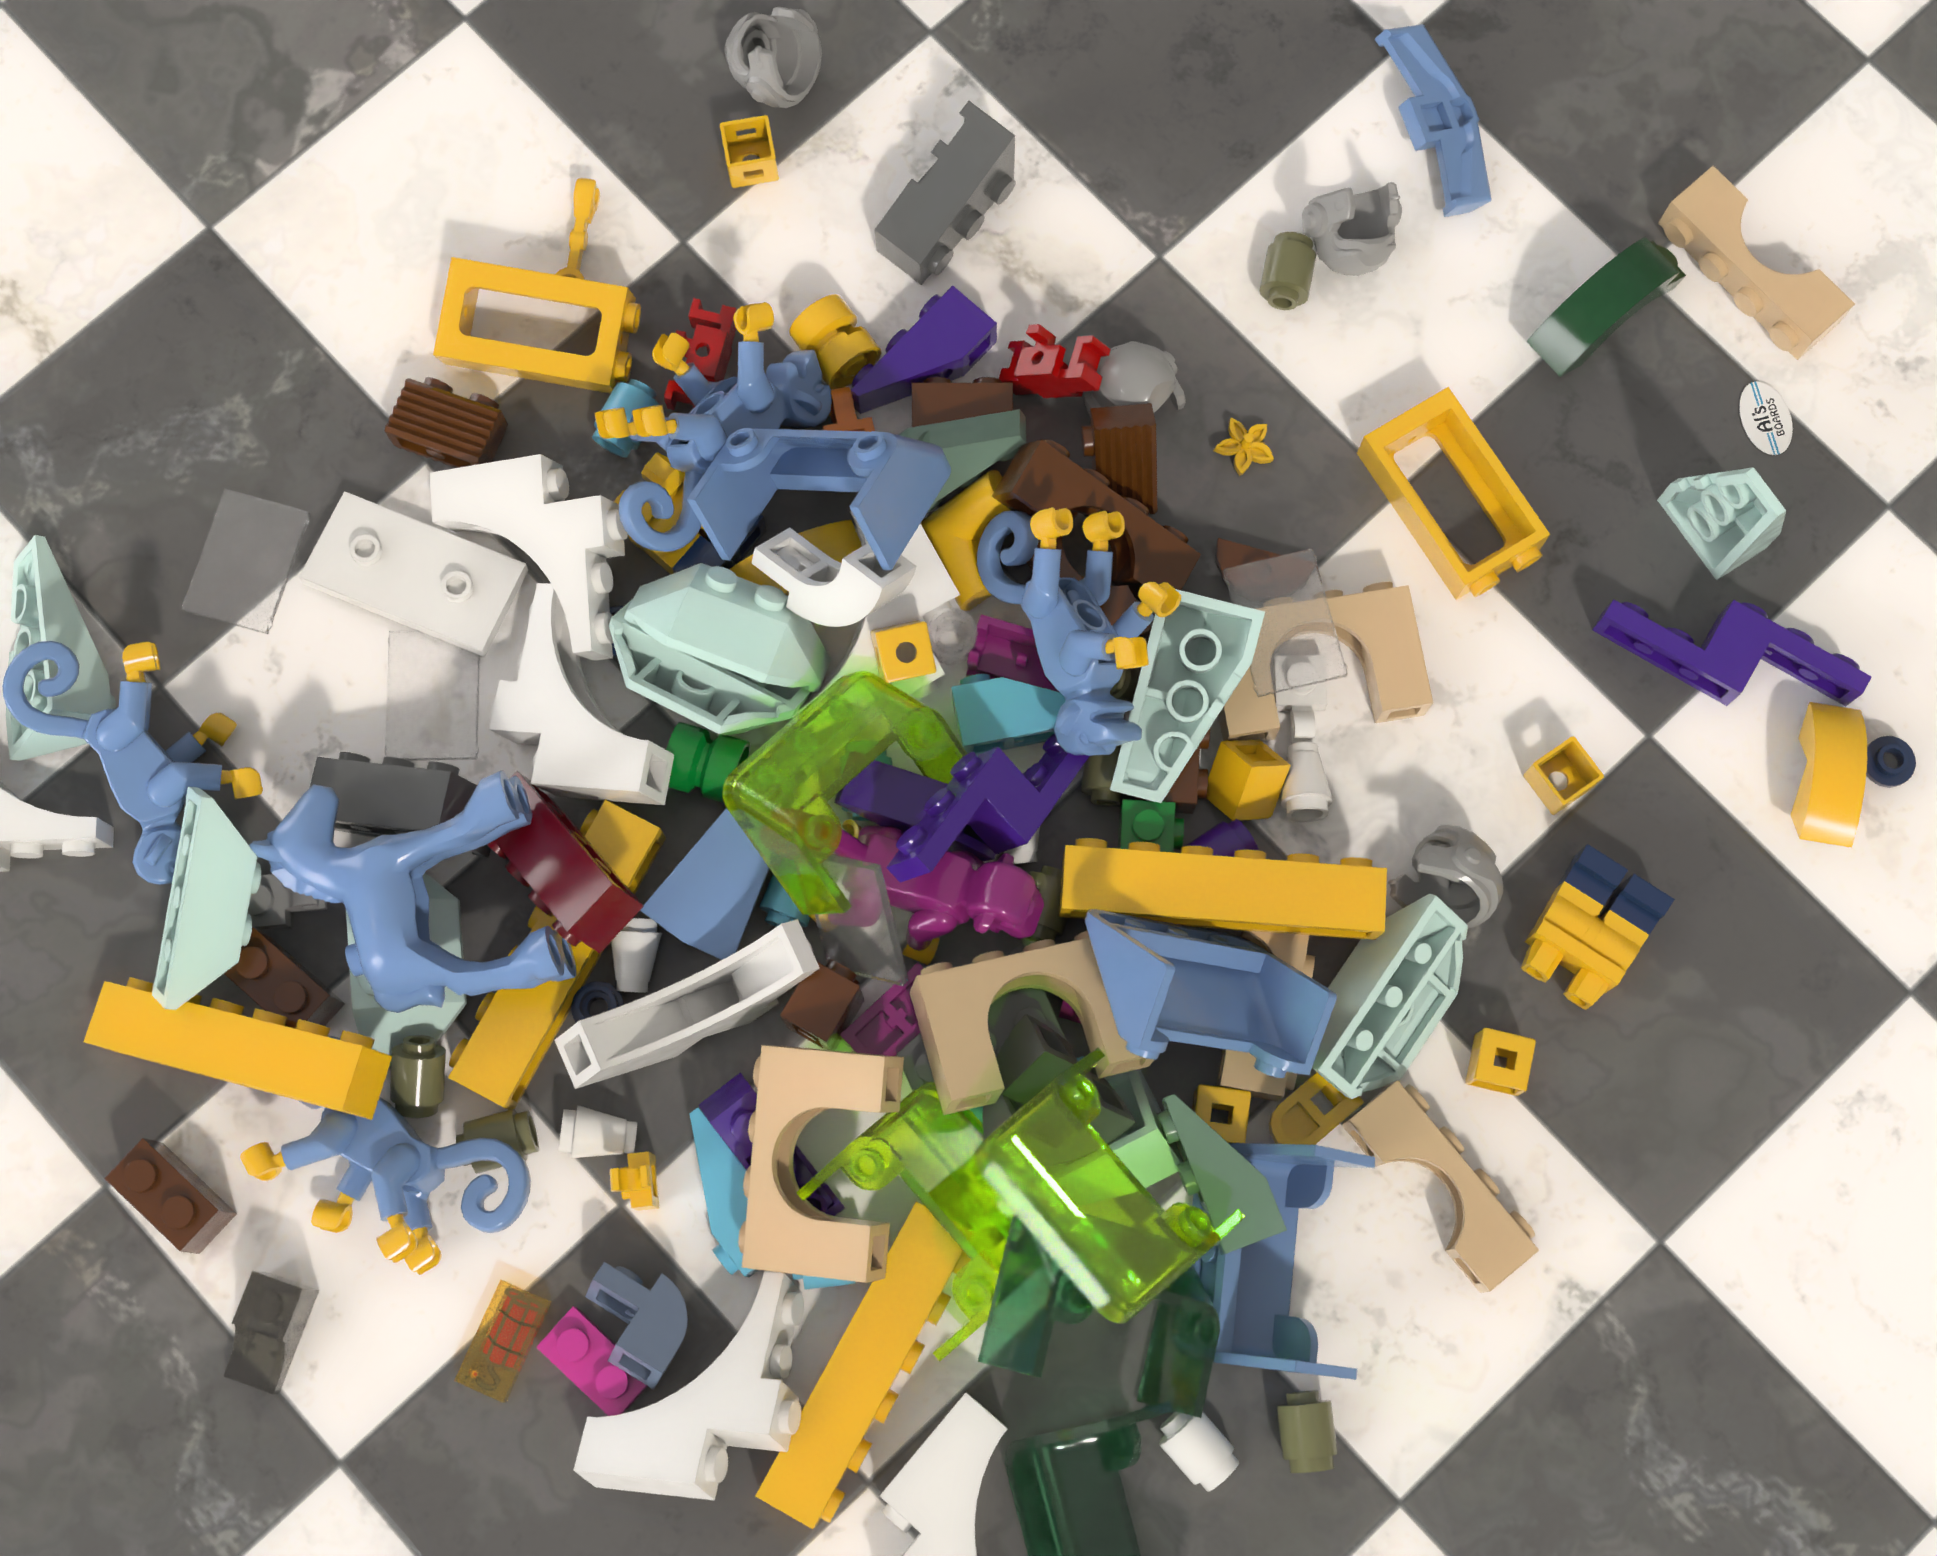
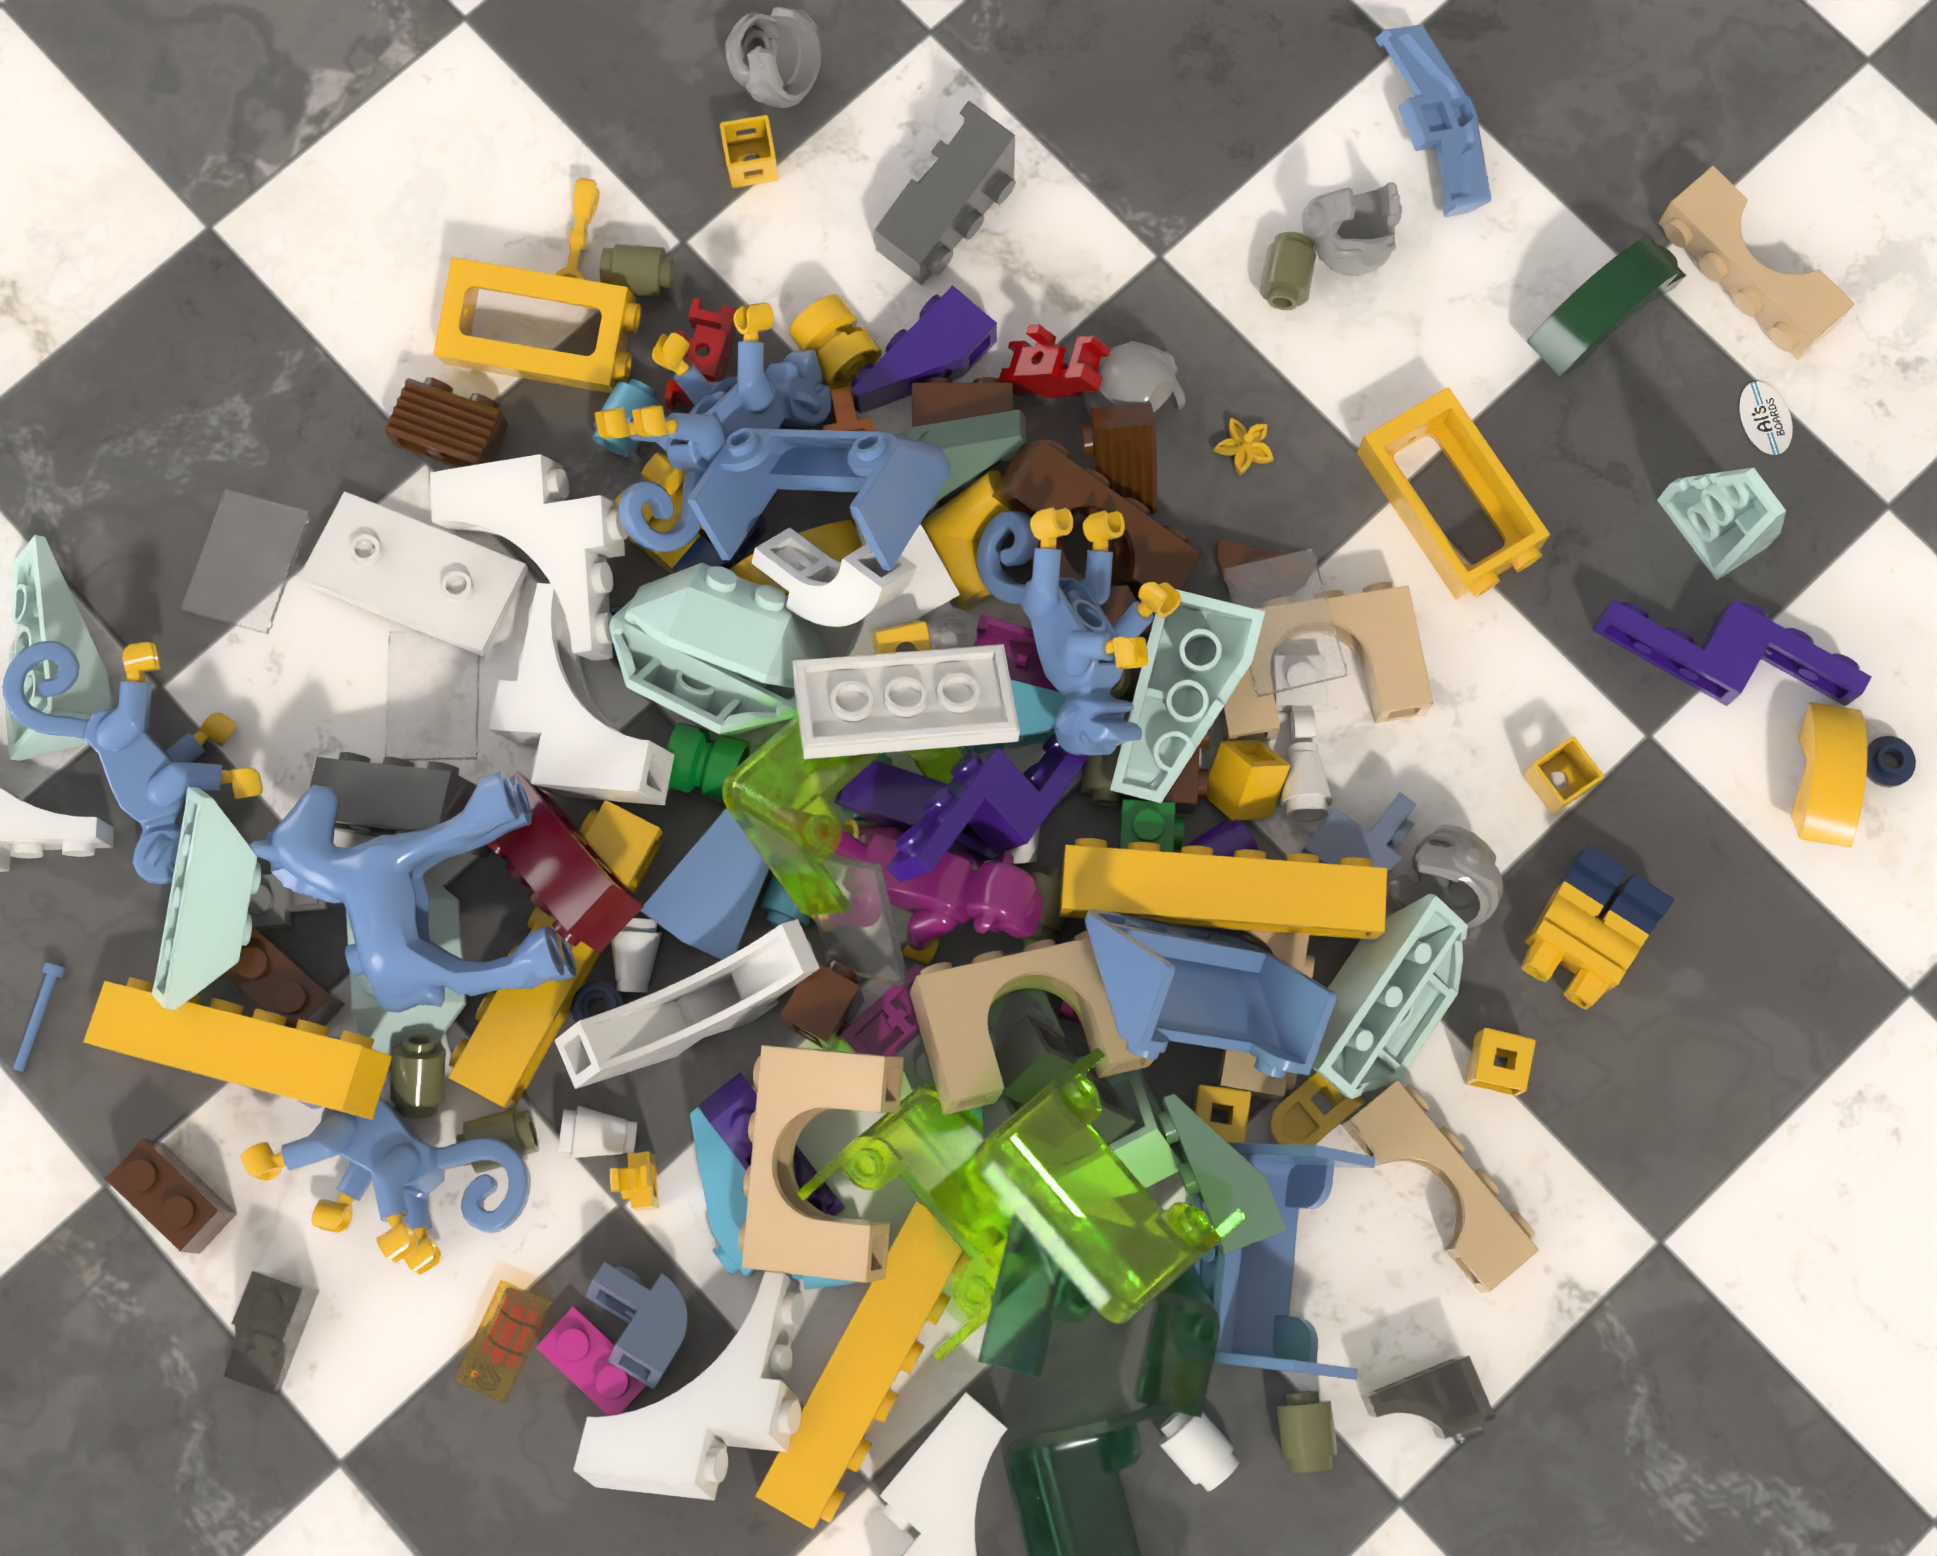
(53, 971): none -> medium blue piece
(638, 267): none -> olive brick
(904, 701): none -> white plate
(1344, 838): none -> sand blue brick
(1443, 1396): none -> clear smoke arch

